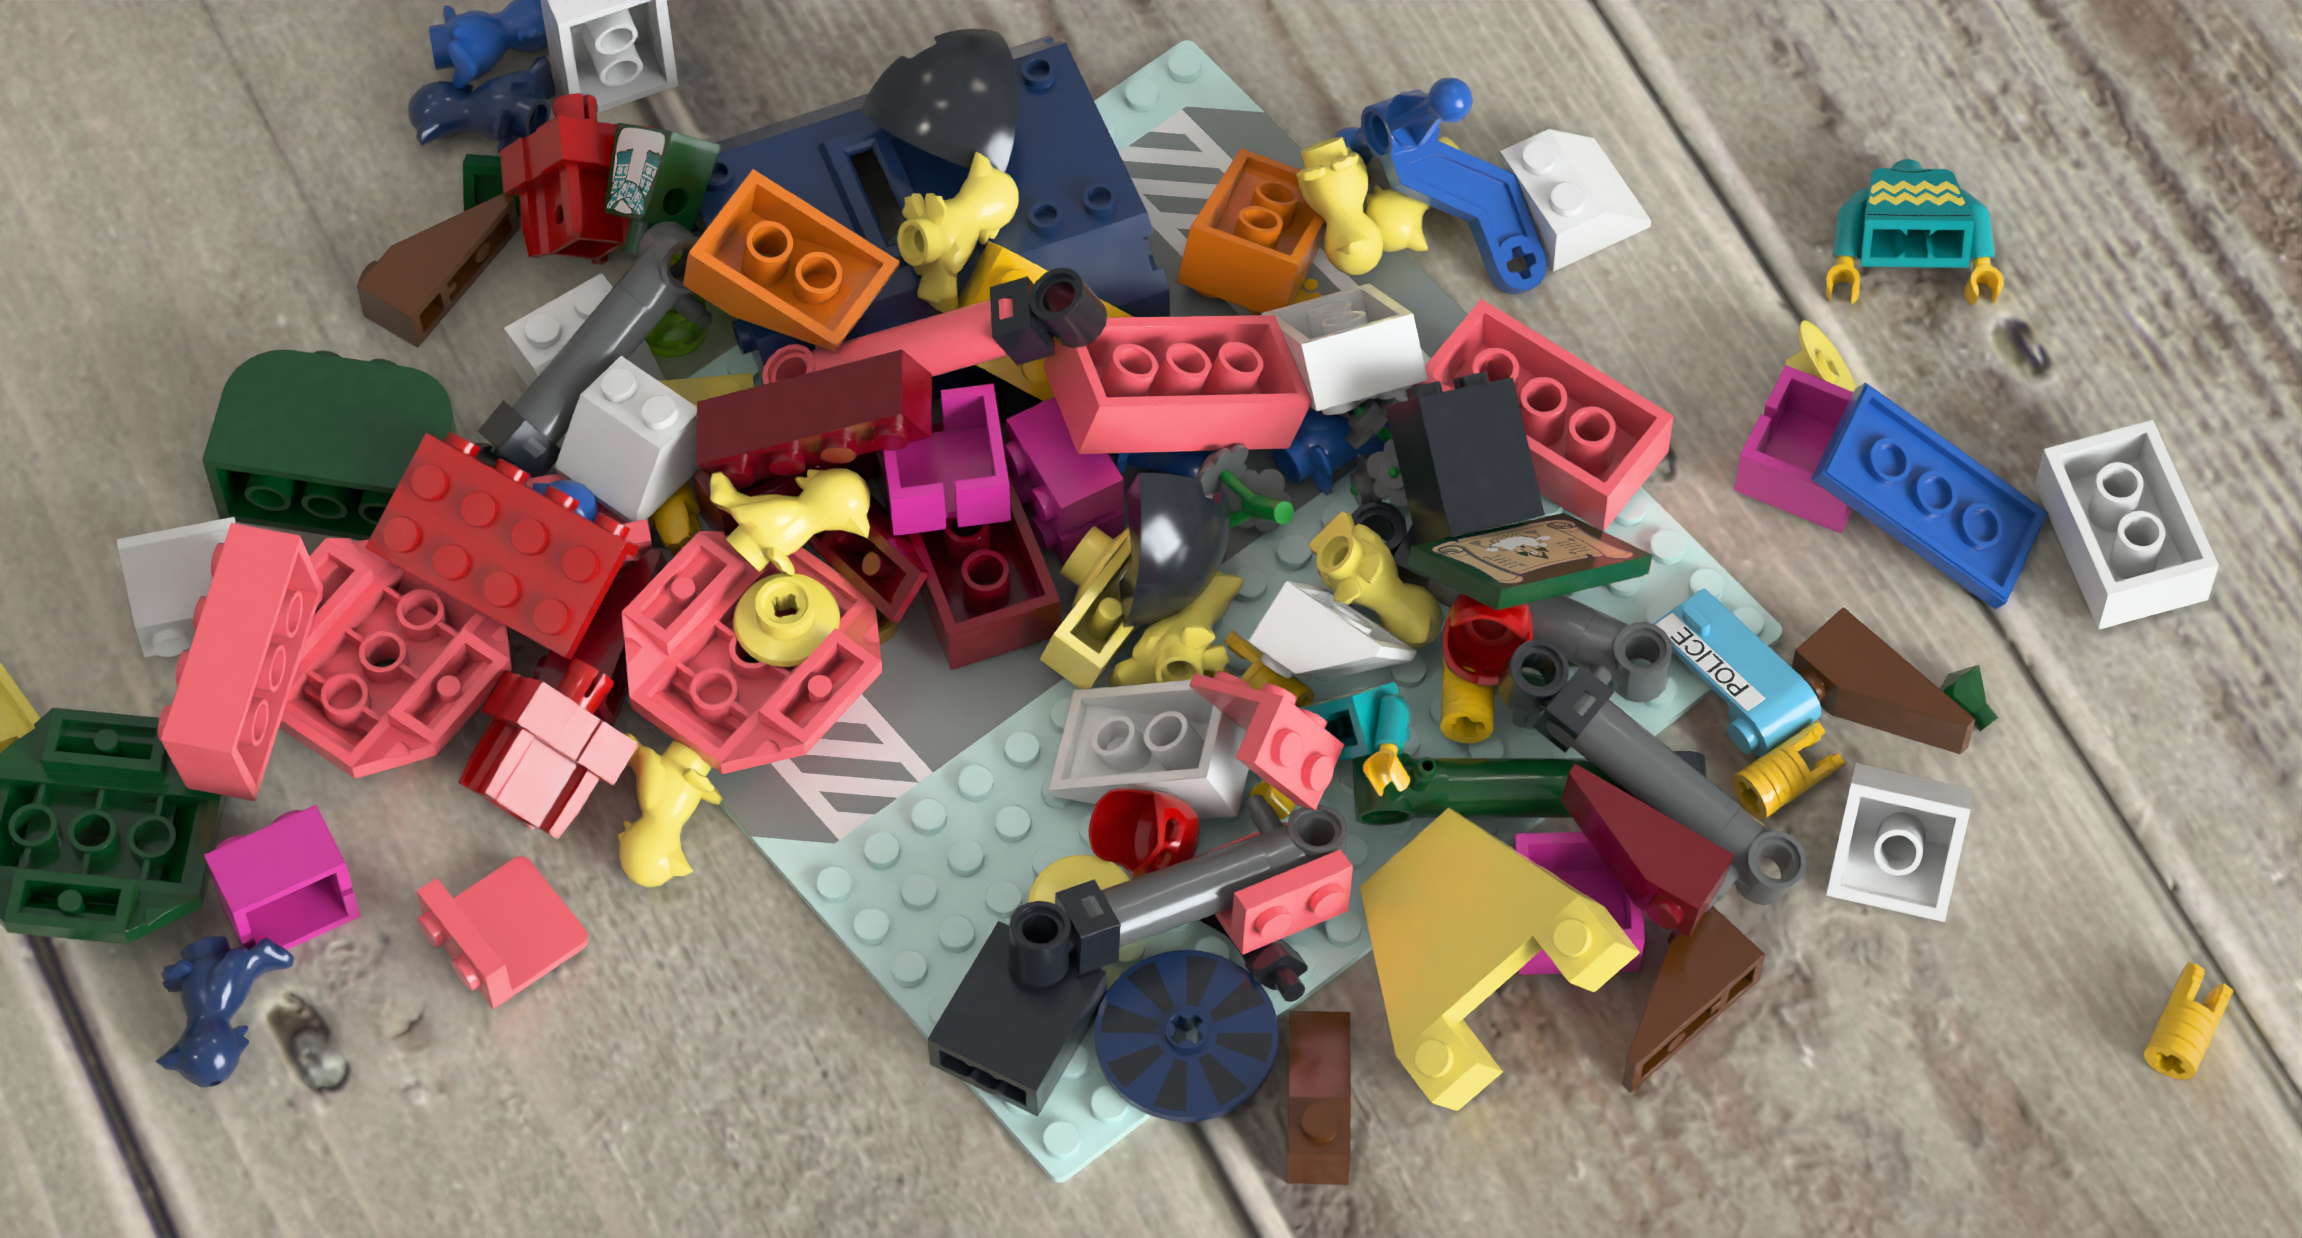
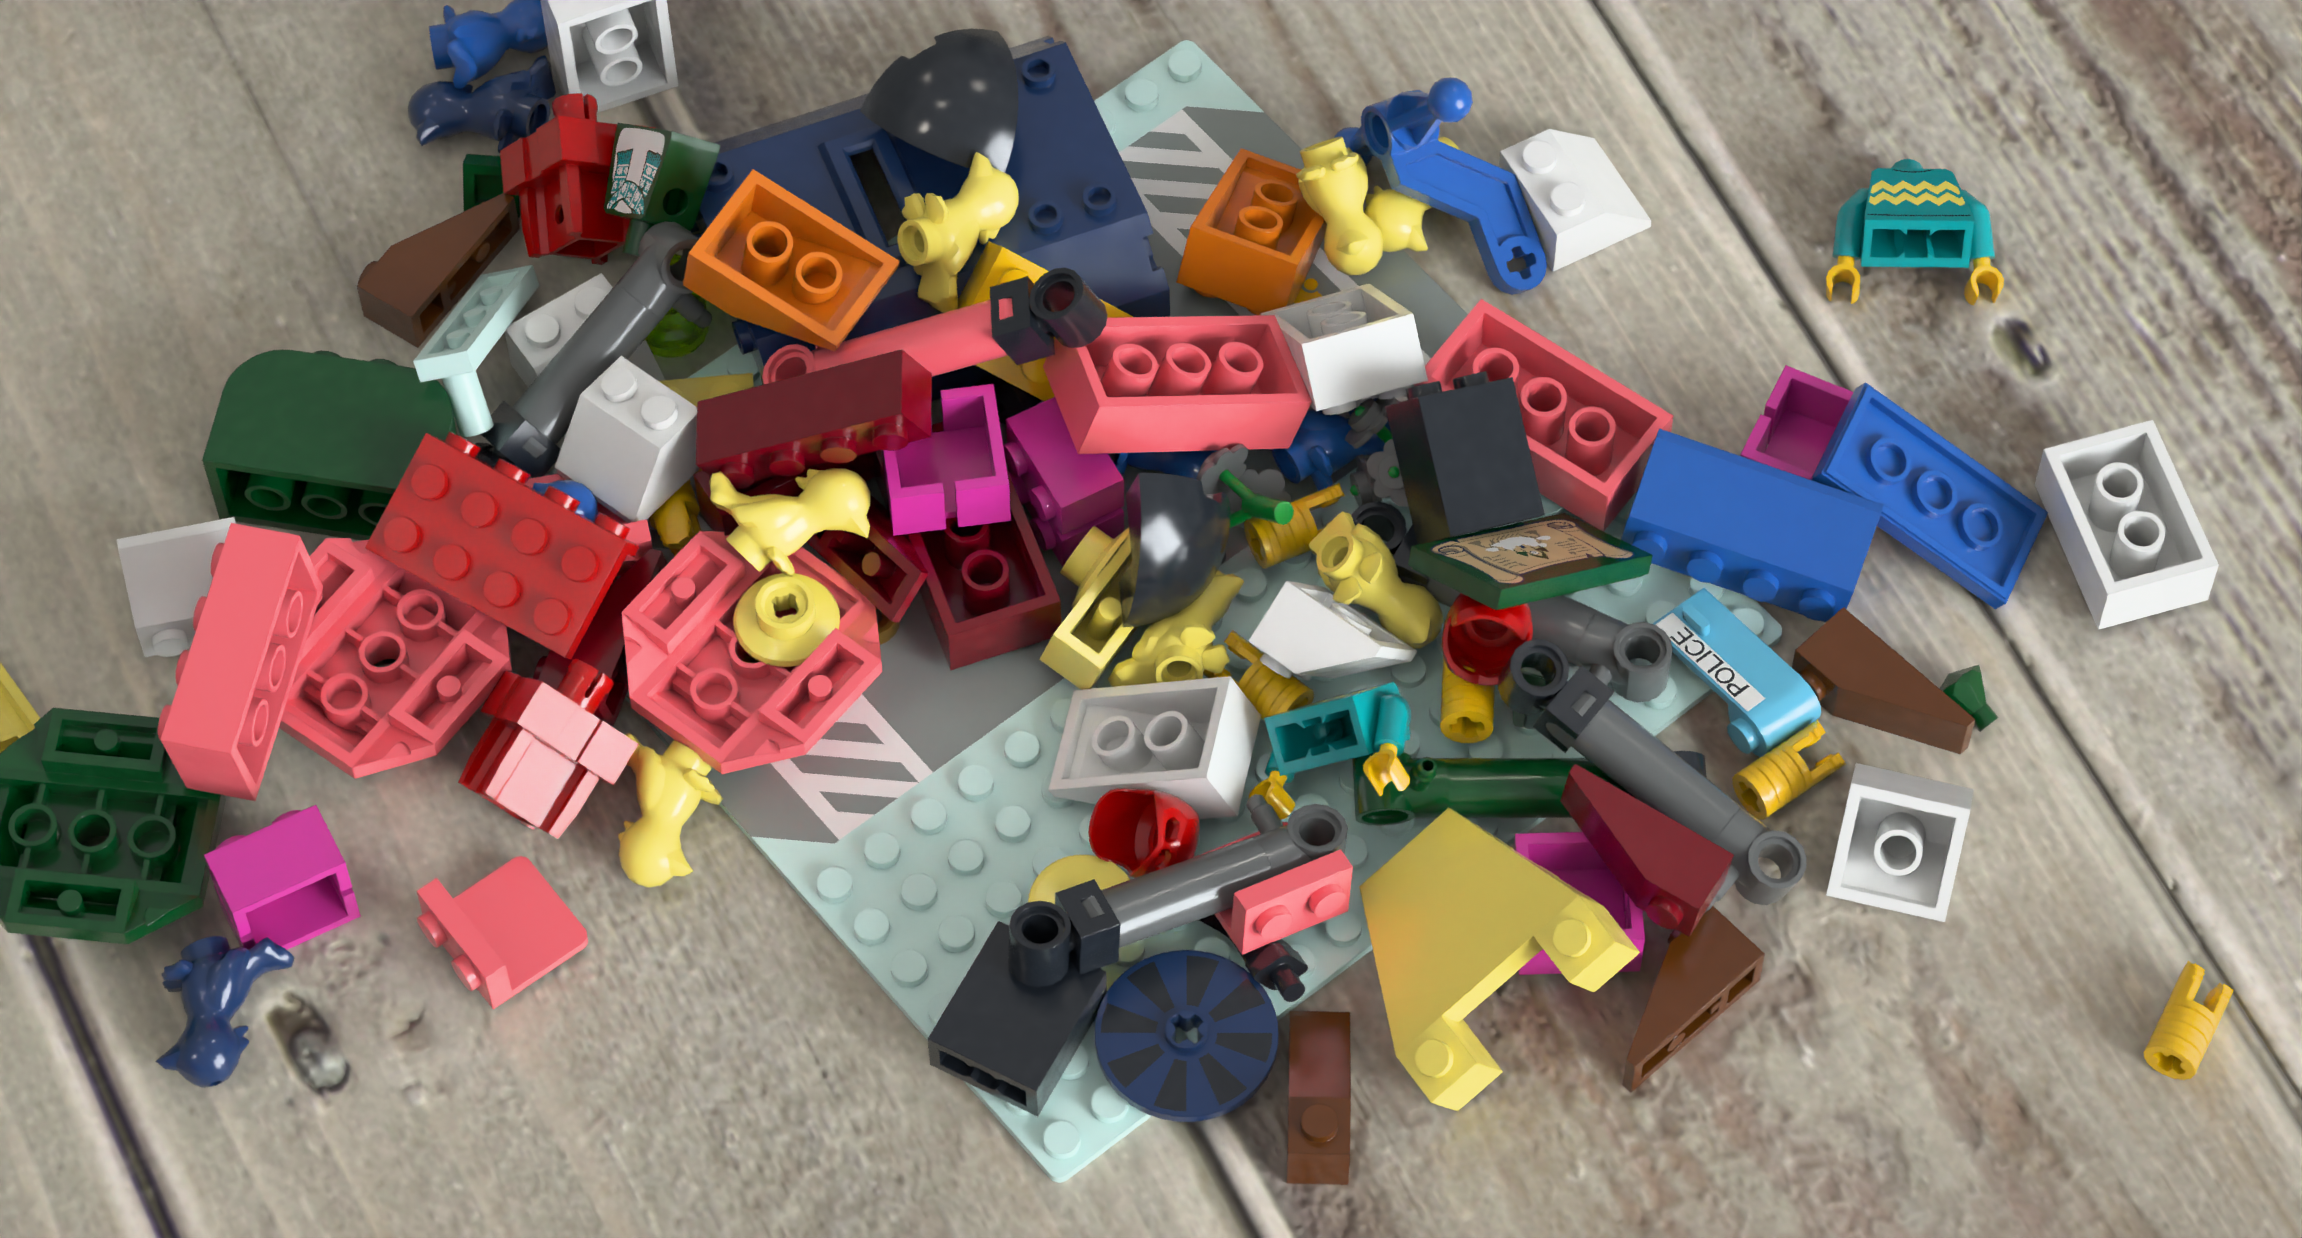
(468, 338): none -> light aqua piece
(1276, 542): none -> yellow hinge
(1281, 740): coral bracket -> none
(1750, 527): none -> blue slope
(1820, 357): light yellow piece -> none

